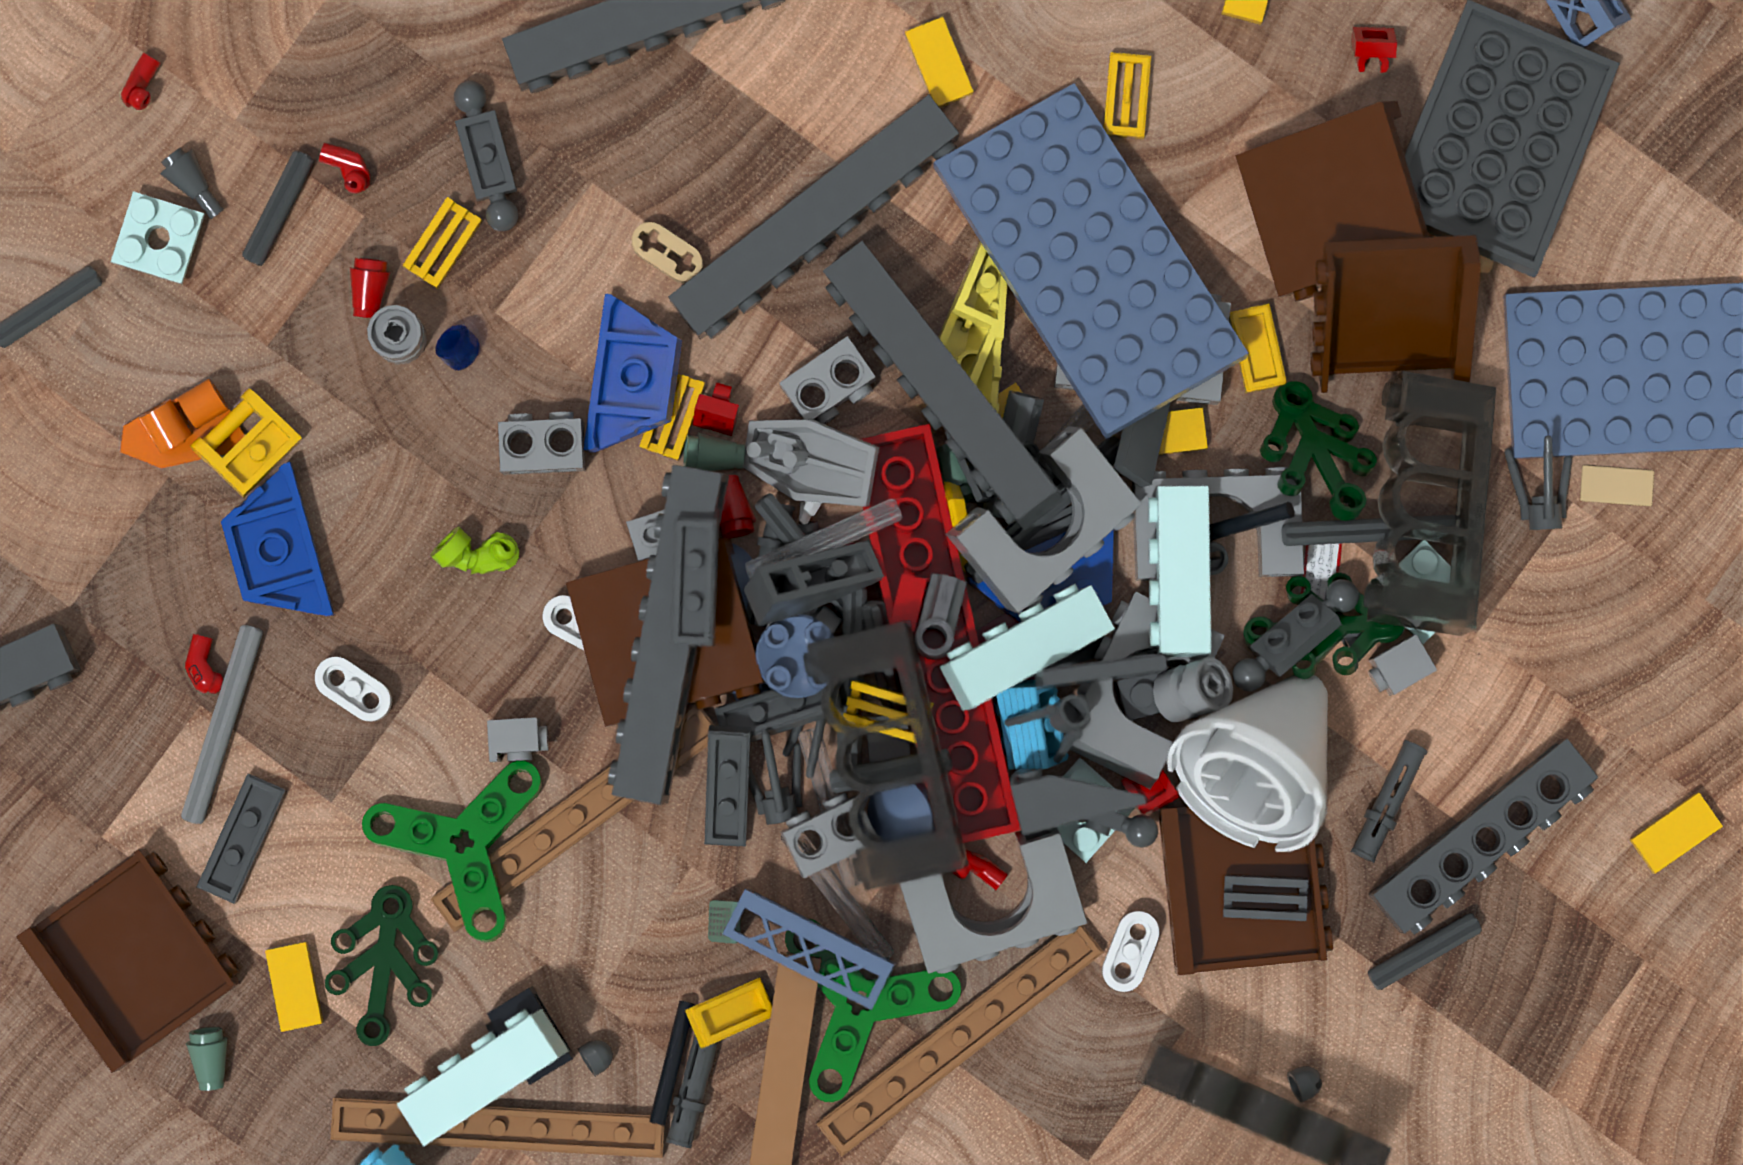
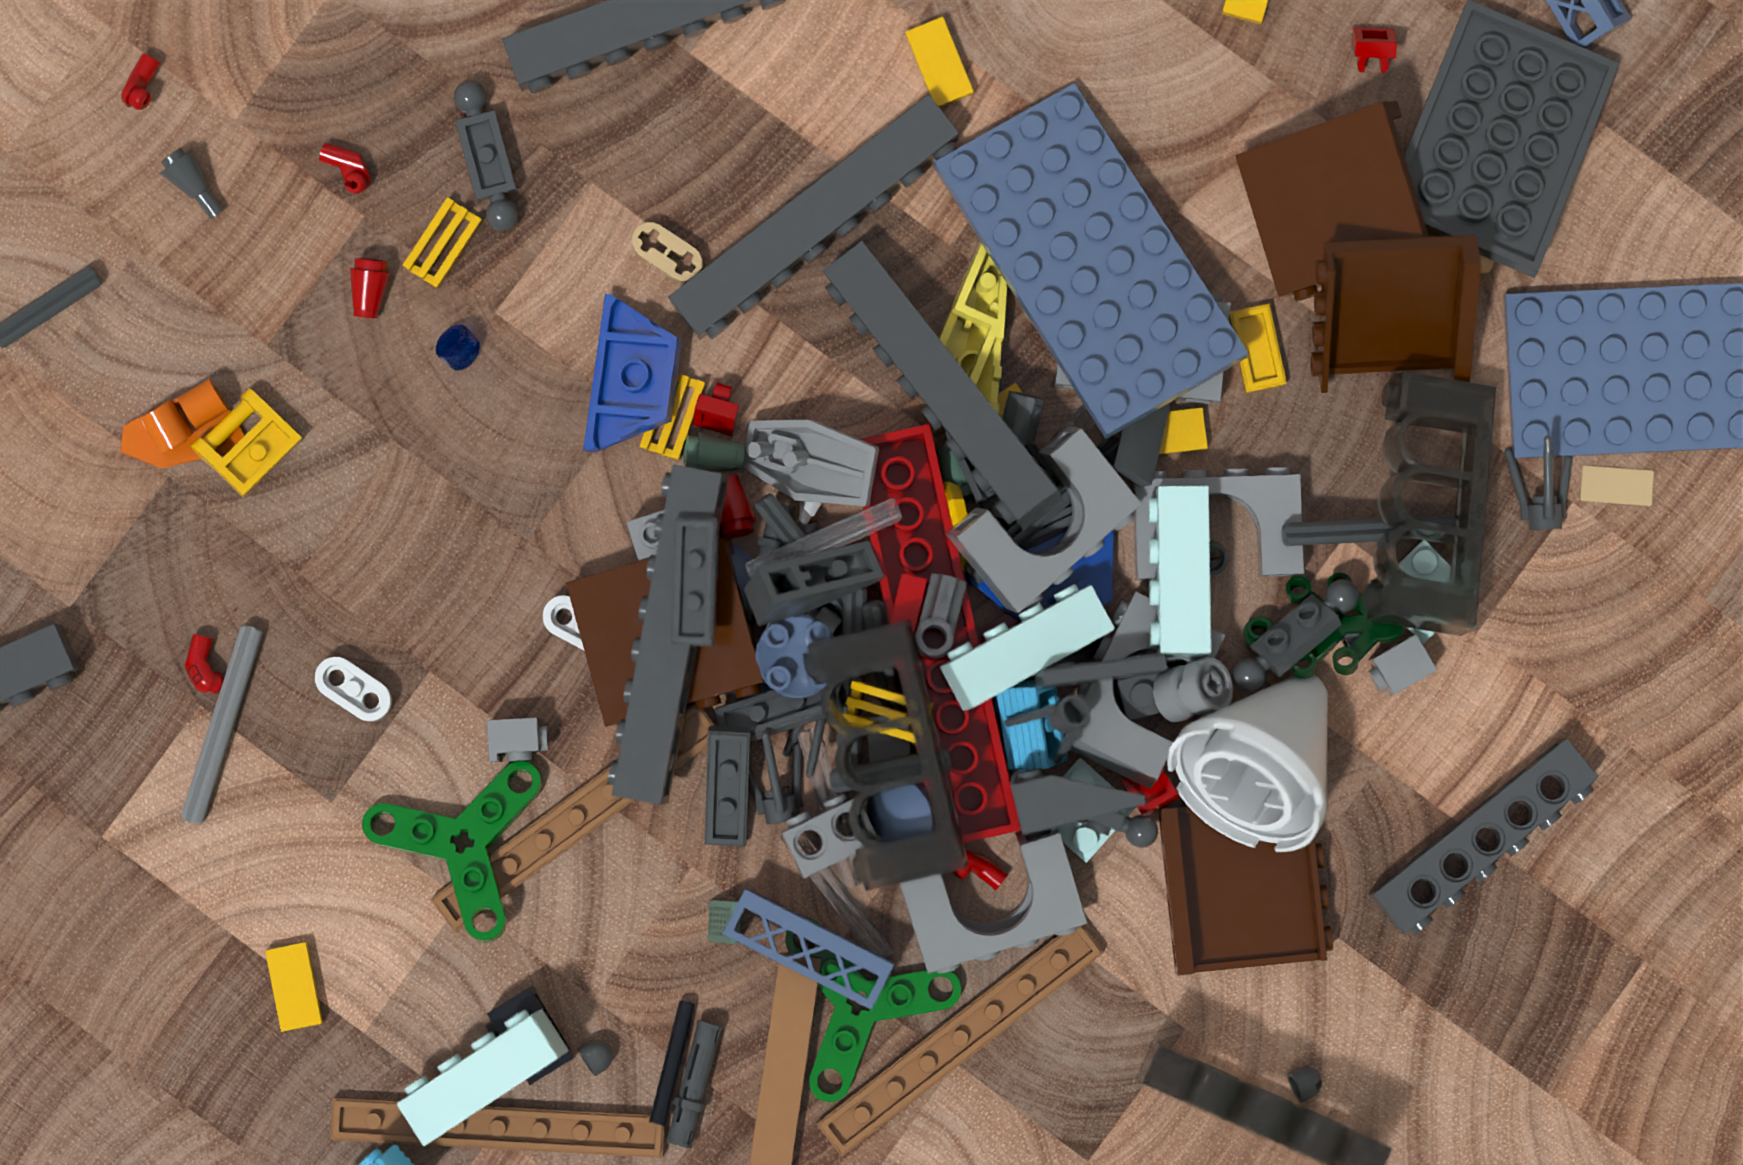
(130, 959): reddish brown panel -> none
(143, 217): light aqua piece -> none
(208, 1056): sand green cone -> none
(241, 838): dark grey tile -> none
(276, 548): blue wing -> none
(278, 208): dark grey axle -> none
(383, 958): dark green plant -> none
(397, 334): light grey wheel -> none
(493, 554): lime arm -> none
(541, 456): light grey brick -> none
(730, 1012): yellow tile -> none
(821, 373): light grey brick -> none
(1129, 60): yellow tile -> none
(1131, 951): white plate -> none
(1251, 520): black bar -> none
(1259, 913): dark grey tile -> none
(1319, 446): dark green plant -> none
(1319, 564): white sticker -> none
(1366, 845): dark grey pin -> none
(1424, 951): dark grey axle -> none
(1676, 833): yellow tile -> none

